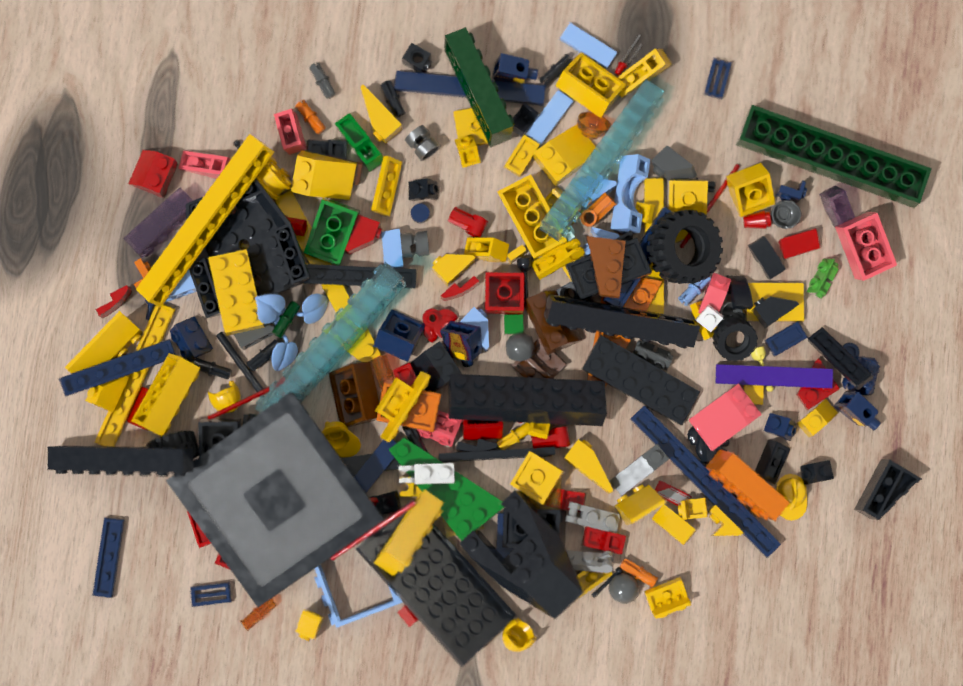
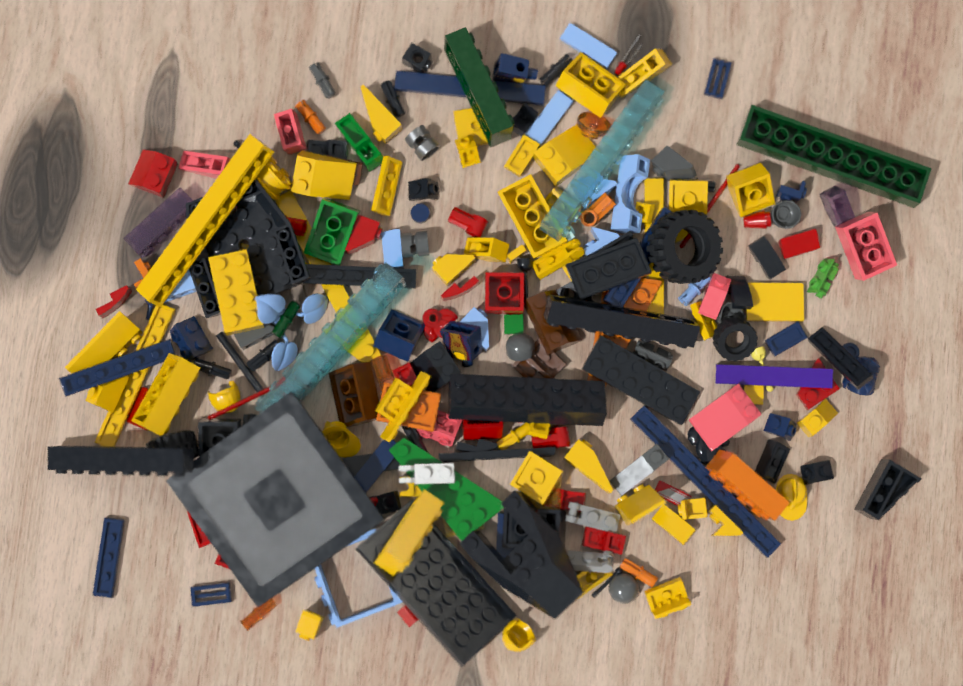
(373, 530): axle -> none
(608, 264): dark orange wing -> none
(709, 318): white plate -> none
(772, 309): black slope -> none
(858, 410): dark blue torso -> none

